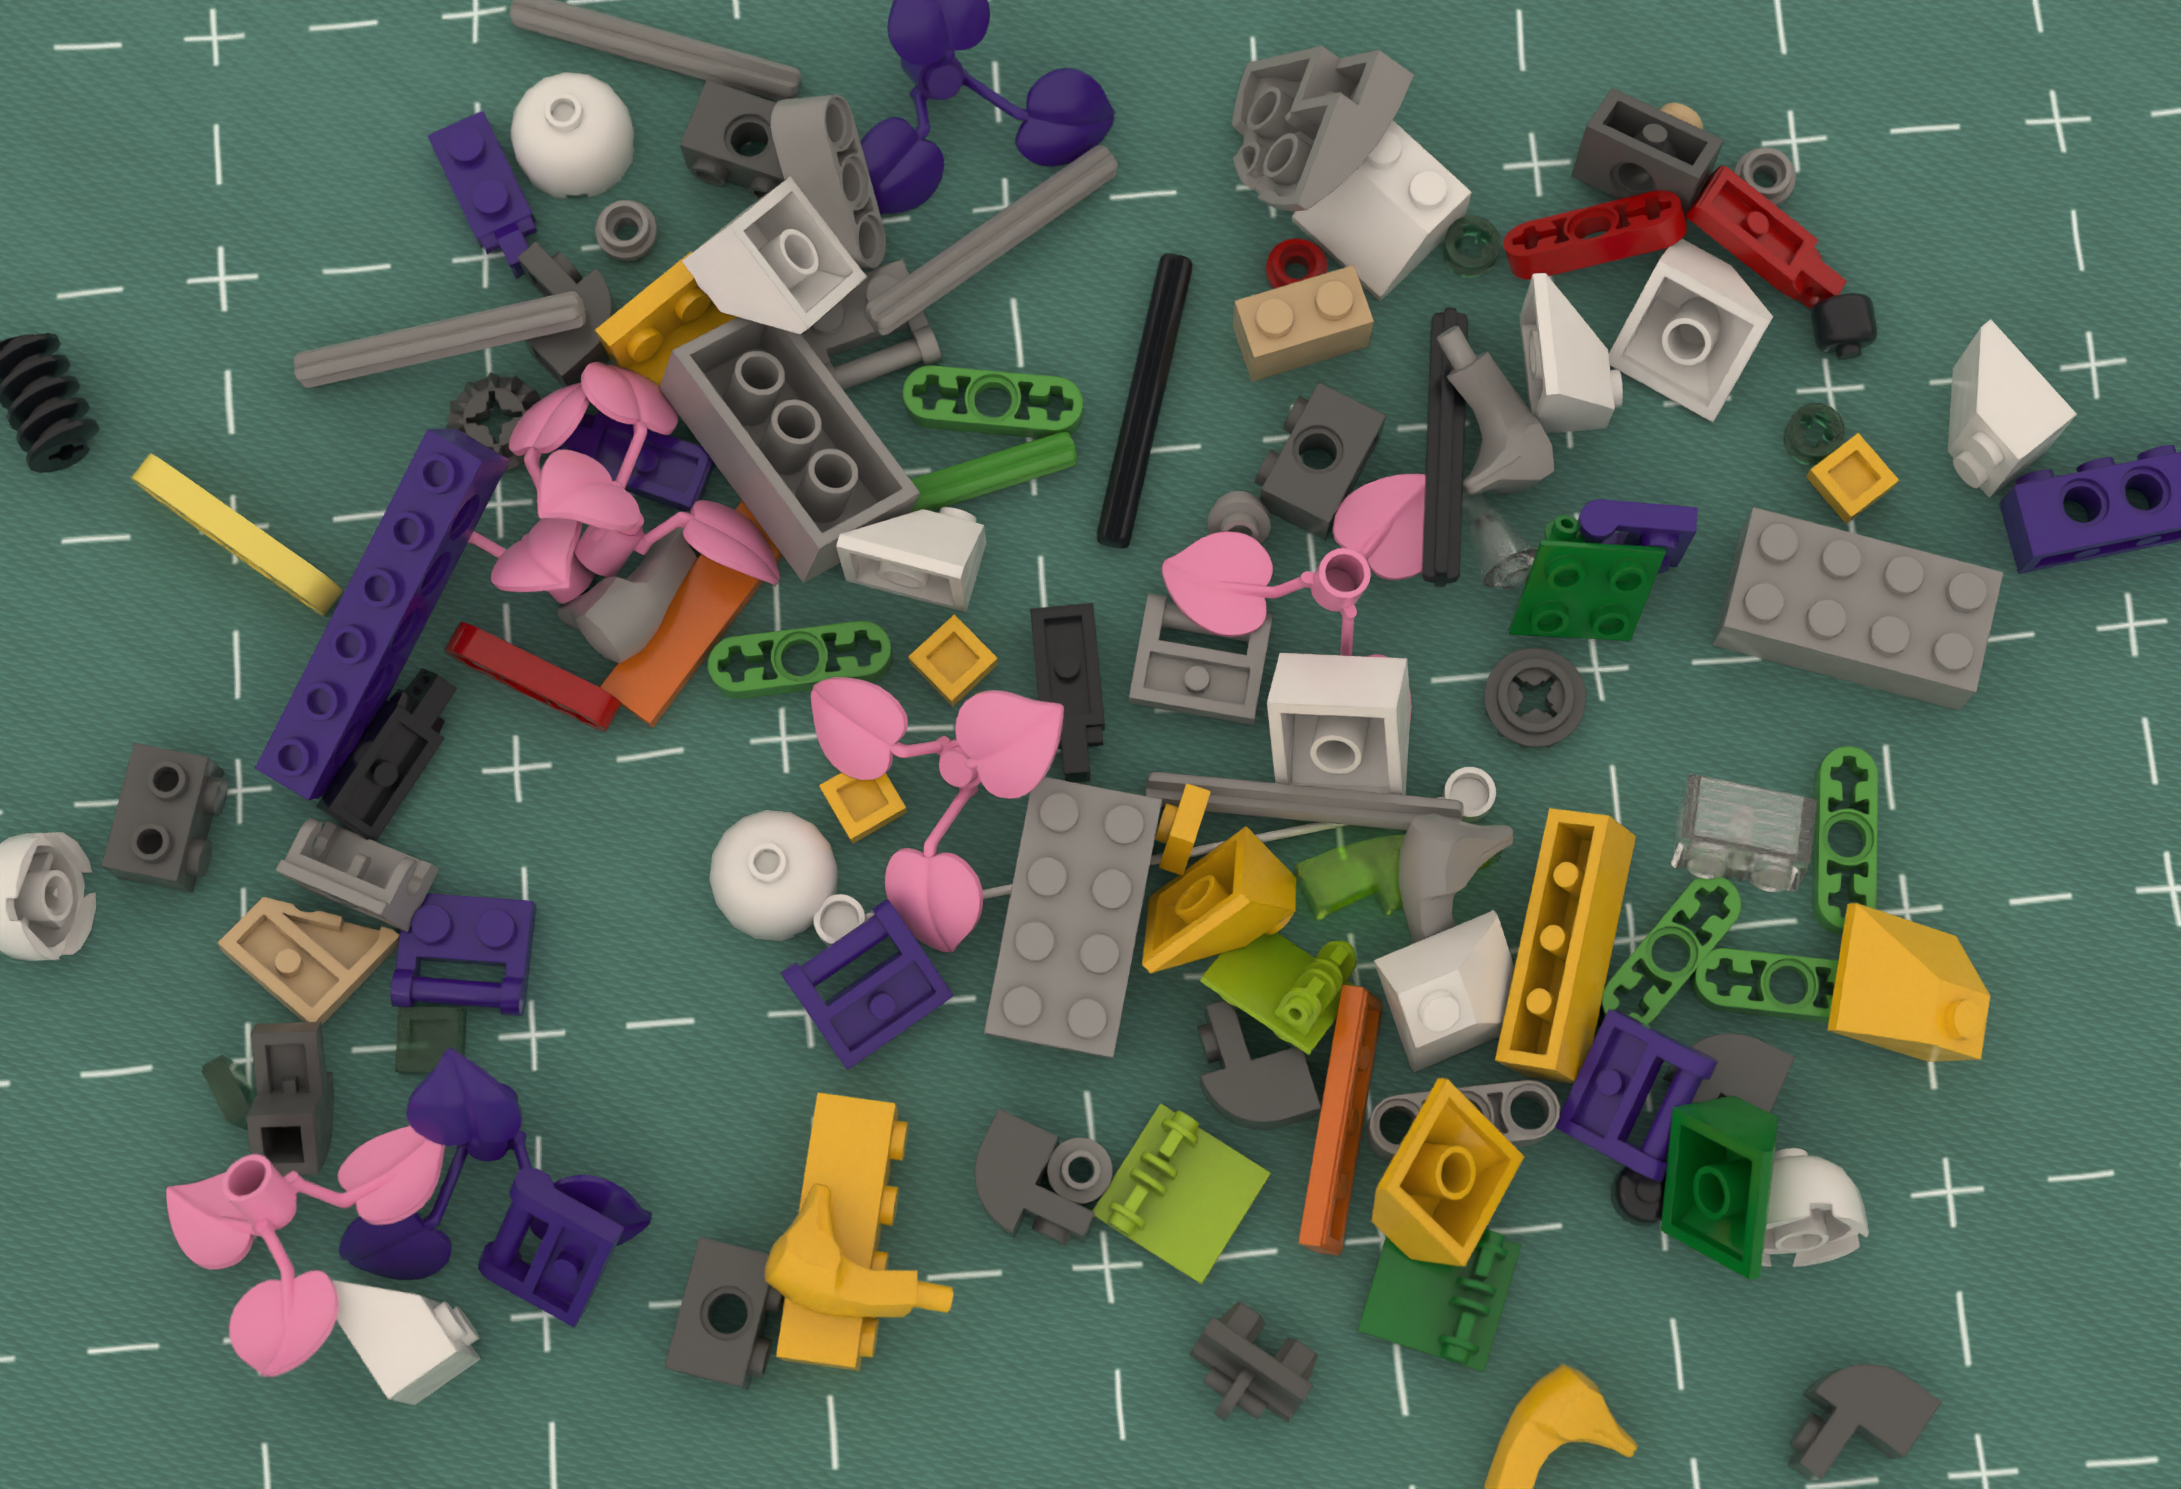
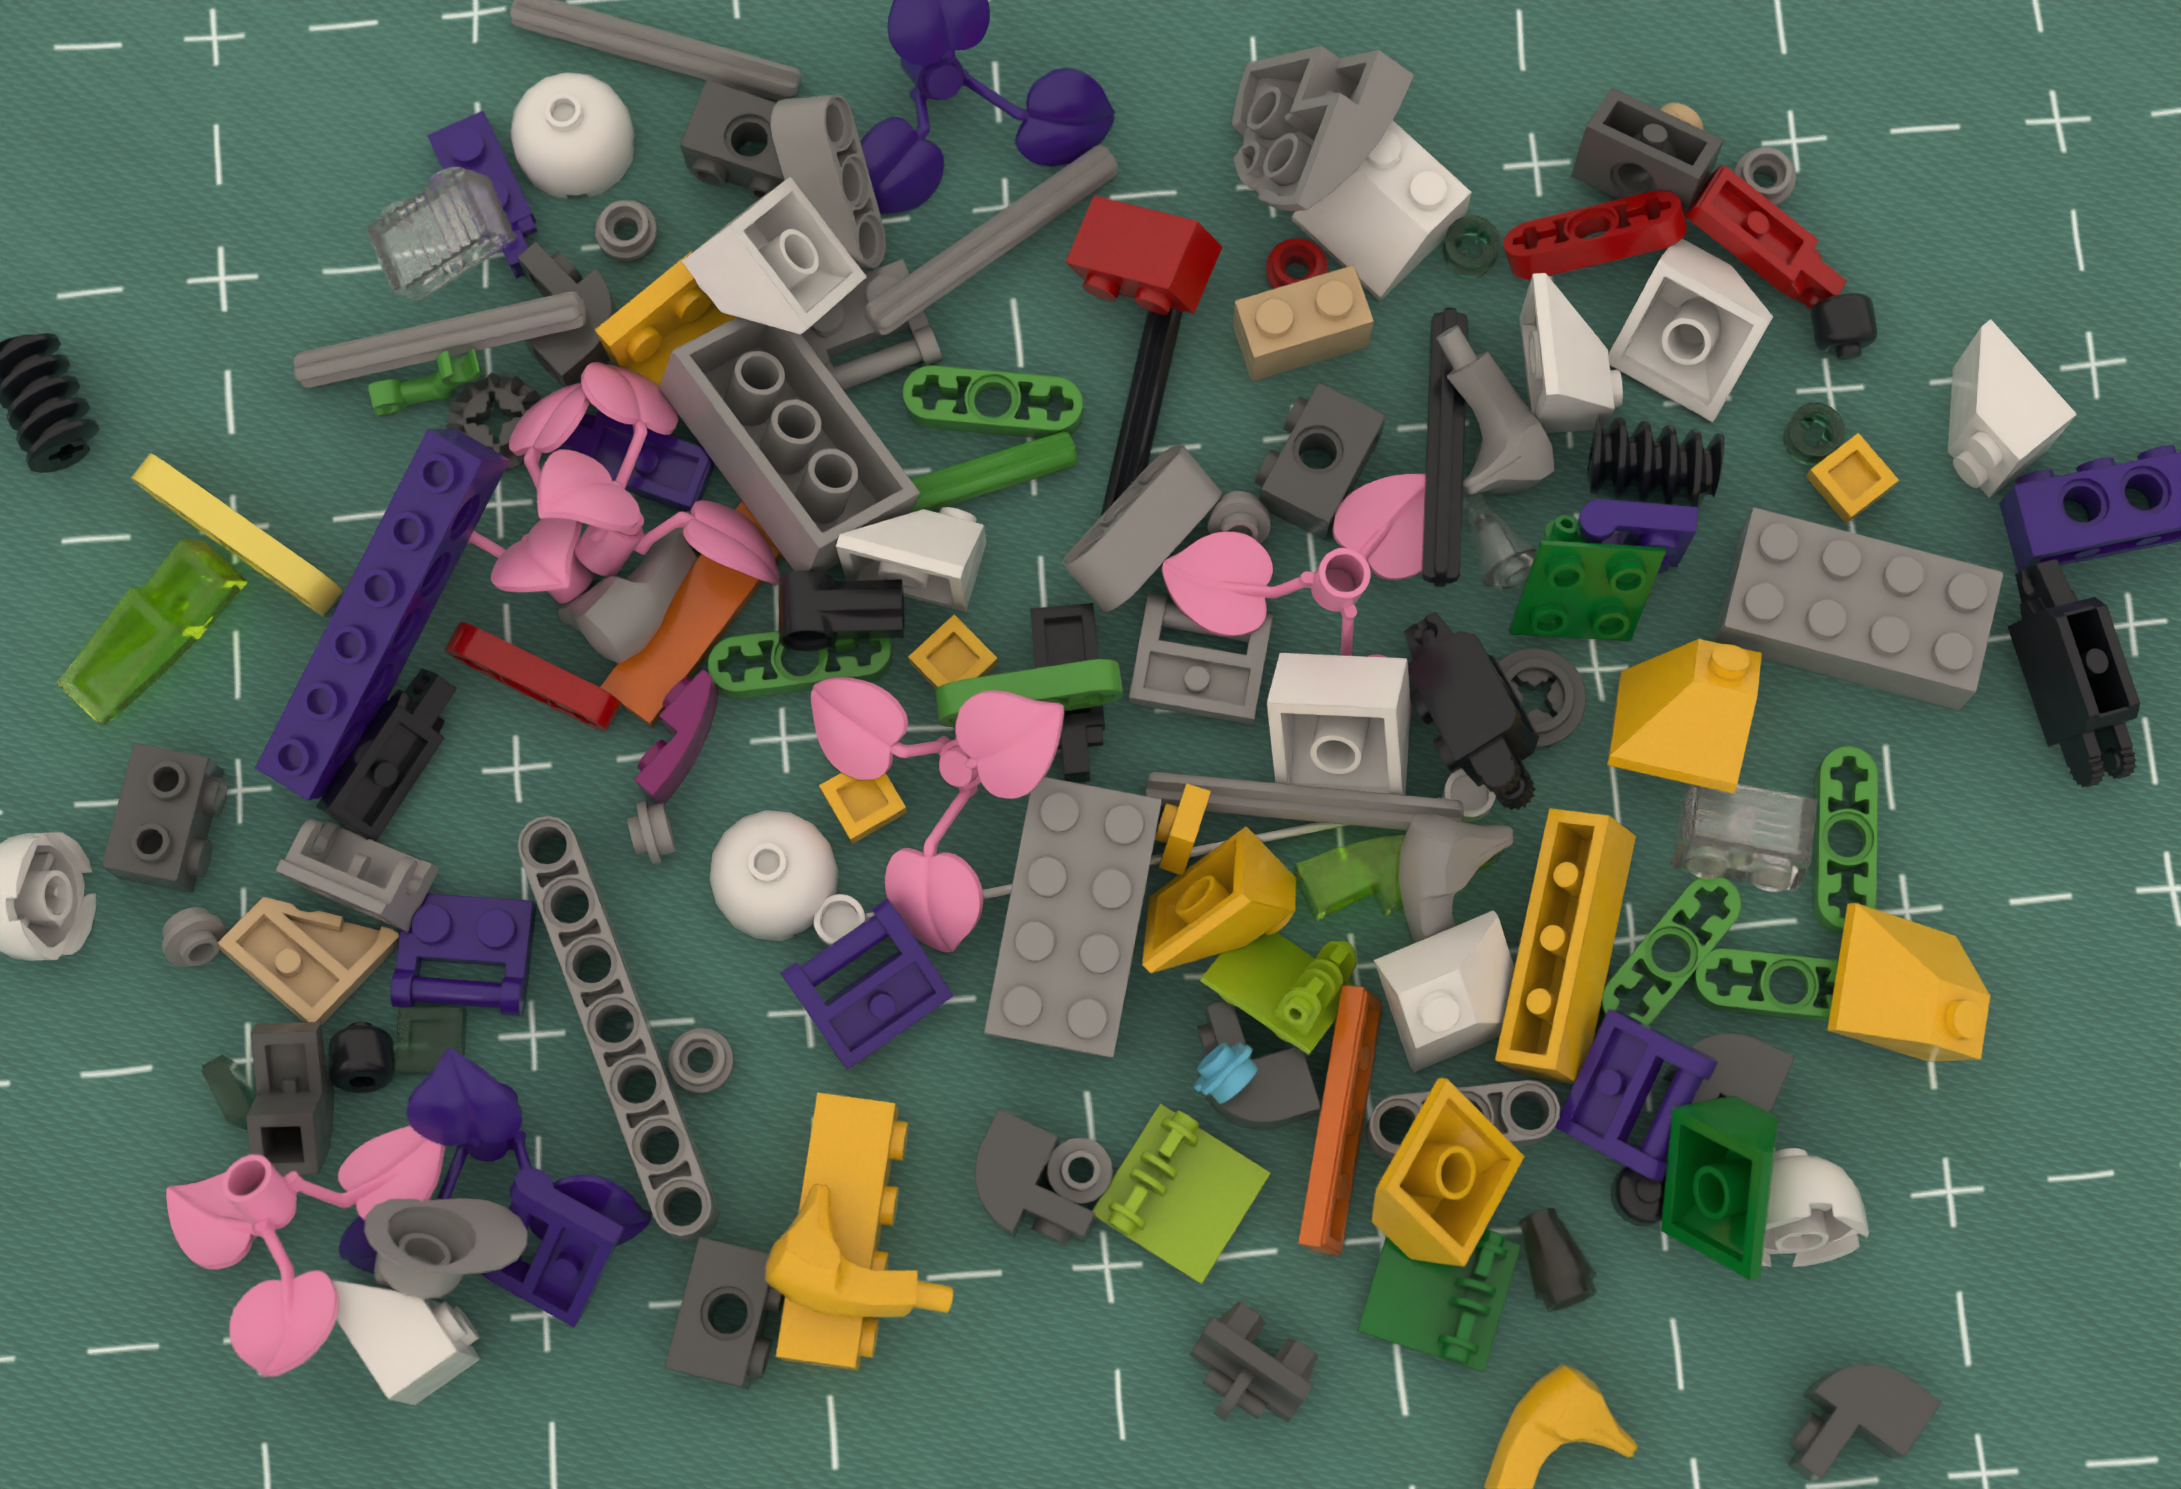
(151, 630): none -> clear neon green slope
(192, 937): none -> light grey plate
(361, 1058): none -> black piece
(395, 396): none -> bright green arm
(437, 1242): none -> light grey piece
(439, 233): none -> clear brick
(599, 1001): none -> light grey beam
(651, 831): none -> light grey plate
(688, 718): none -> magenta slope
(692, 1042): none -> light grey plate
(821, 610): none -> black piece
(1070, 684): none -> bright green beam
(1142, 528): none -> light grey beam
(1143, 256): none -> red brick
(1225, 1071): none -> medium azure plate
(1473, 709): none -> black hinge
(1556, 1262): none -> clear smoke cone
(1654, 462): none -> black piece
(1687, 714): none -> yellow slope
(2075, 674): none -> black hinge

